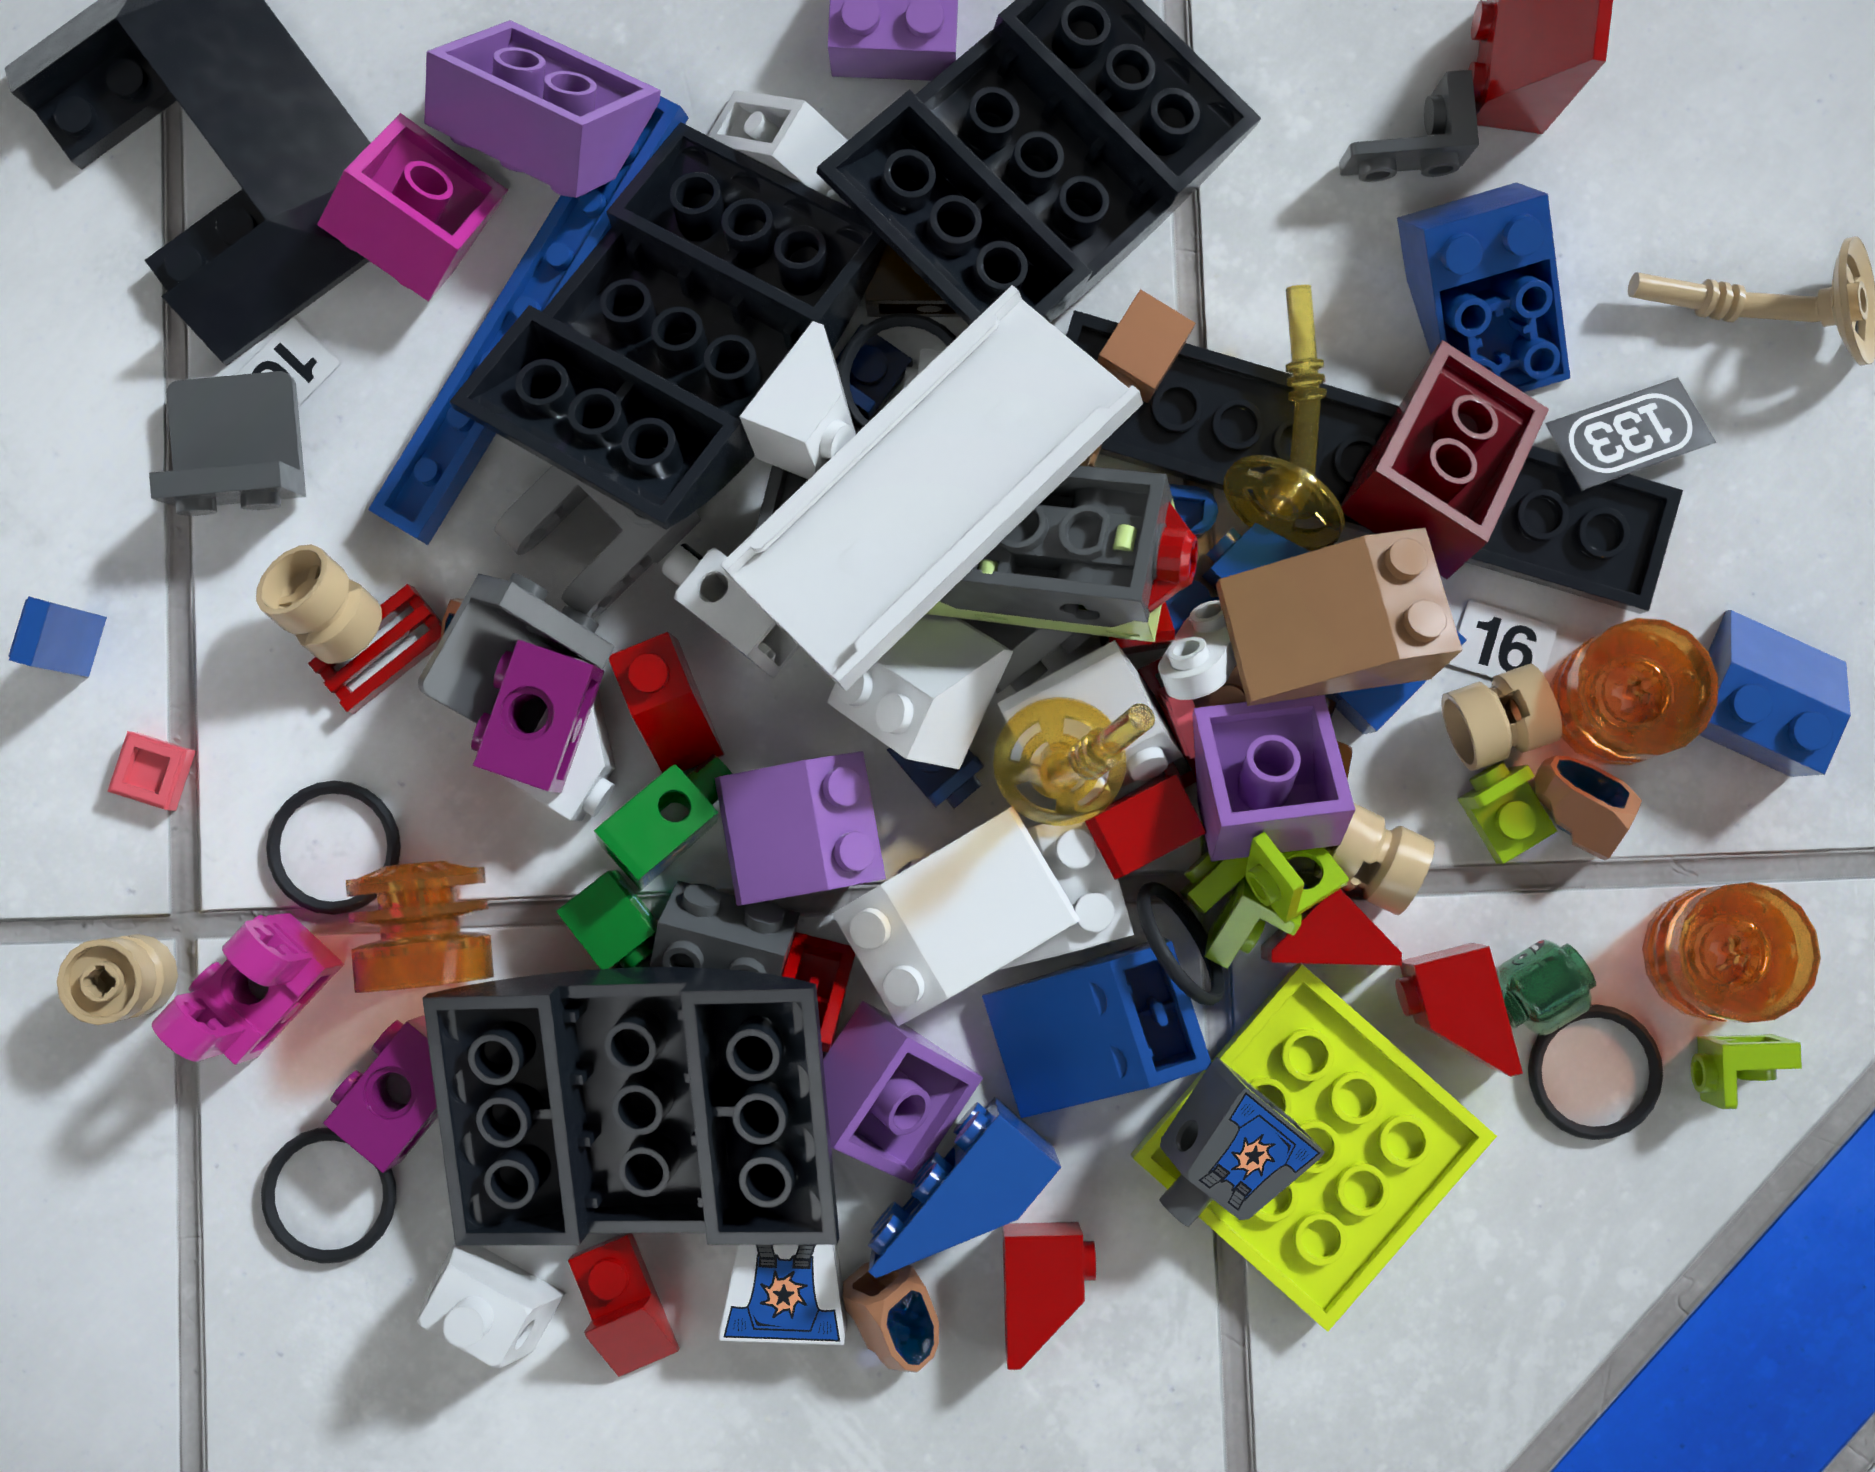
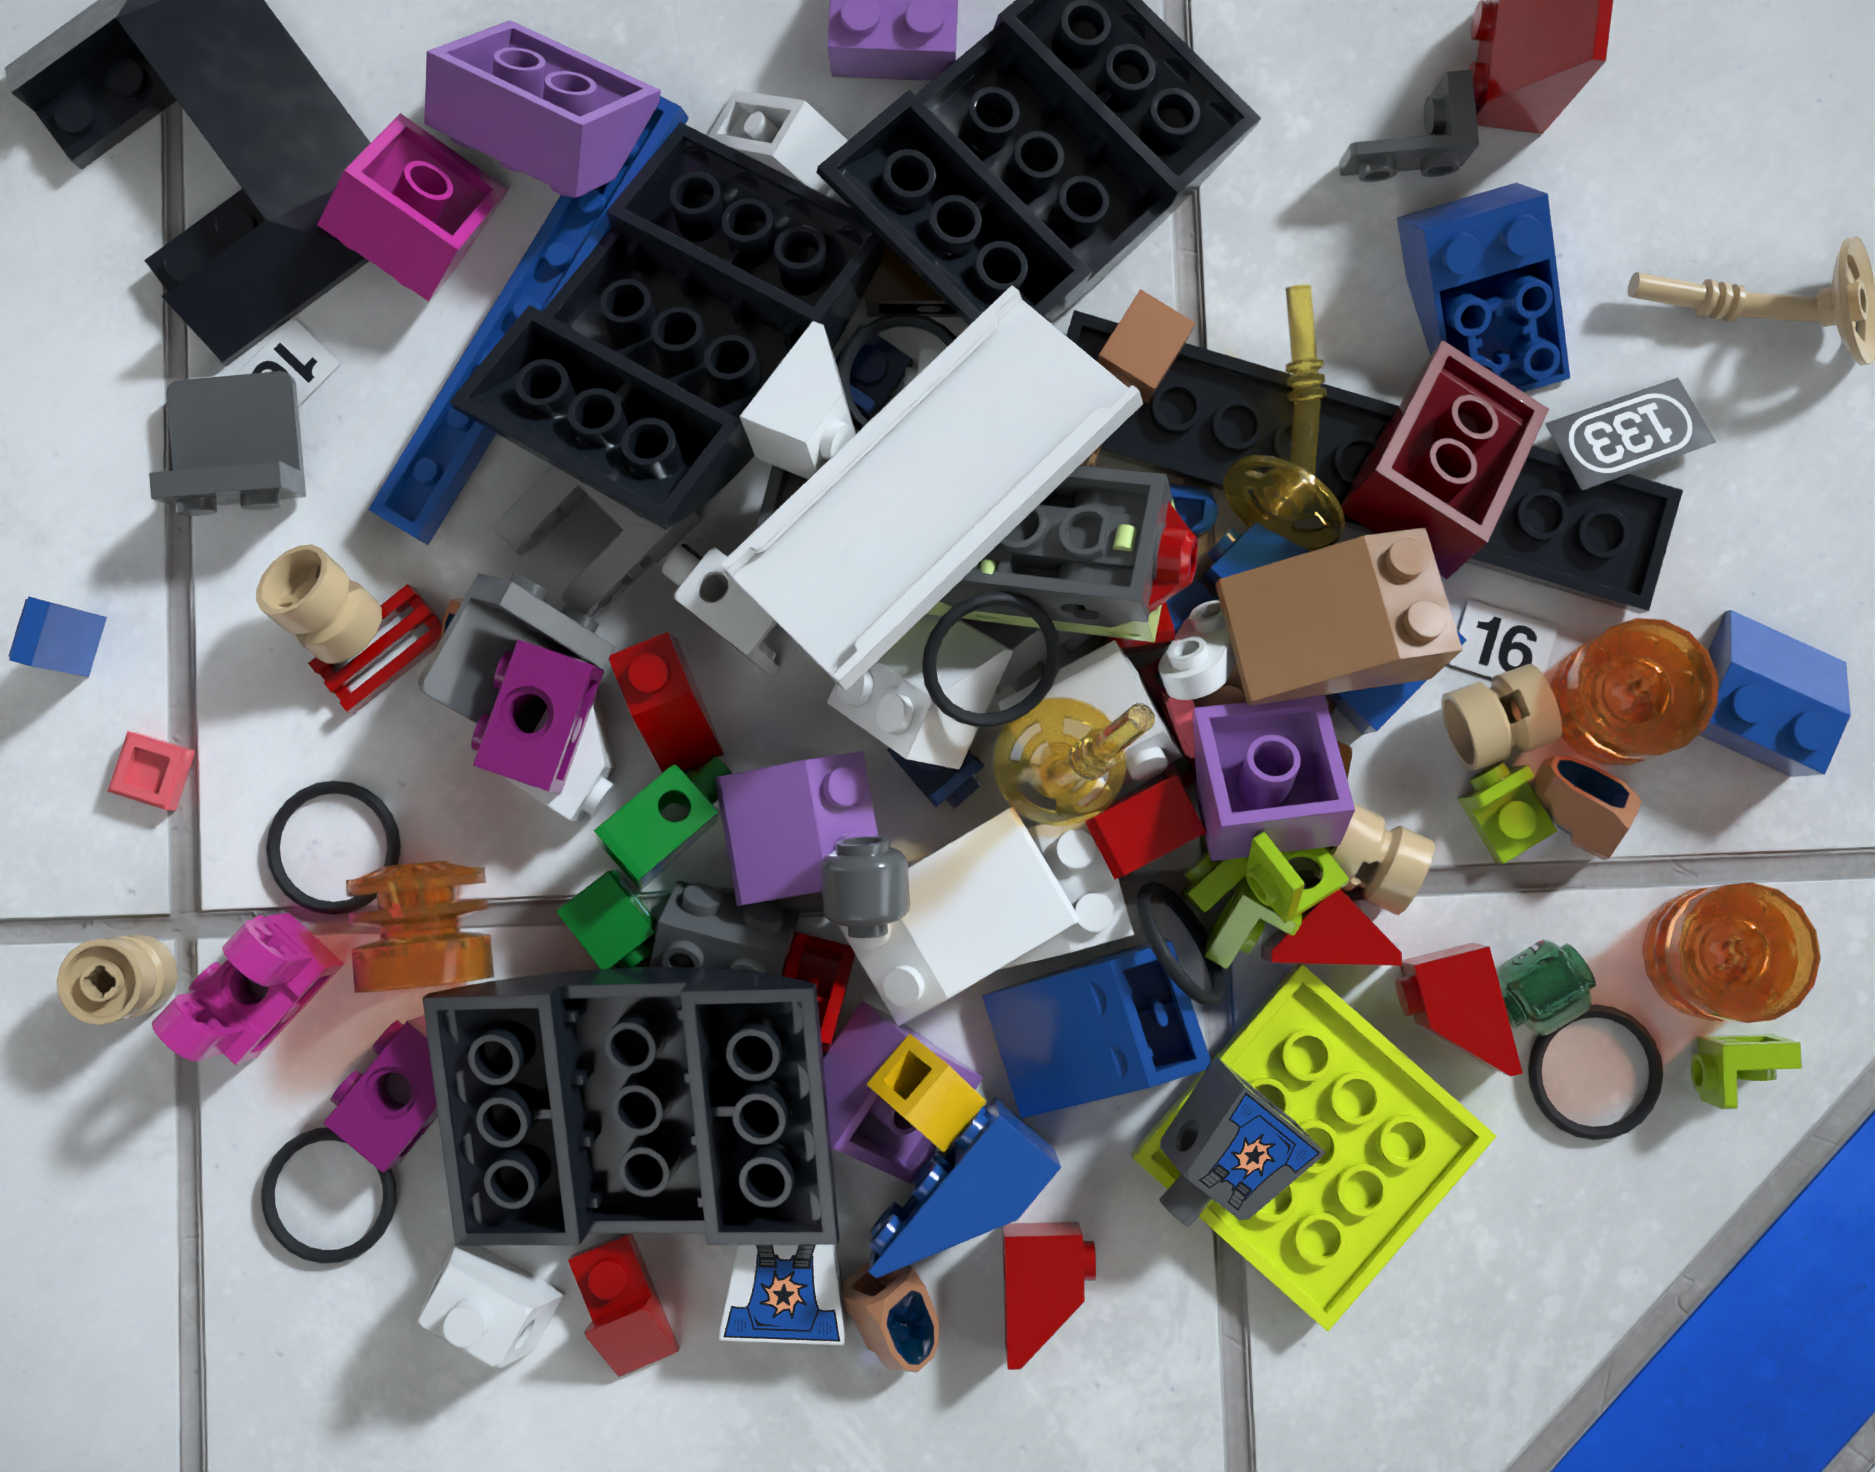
(865, 885): none -> dark grey head
(926, 1092): none -> yellow brick
(952, 617): none -> black tyre

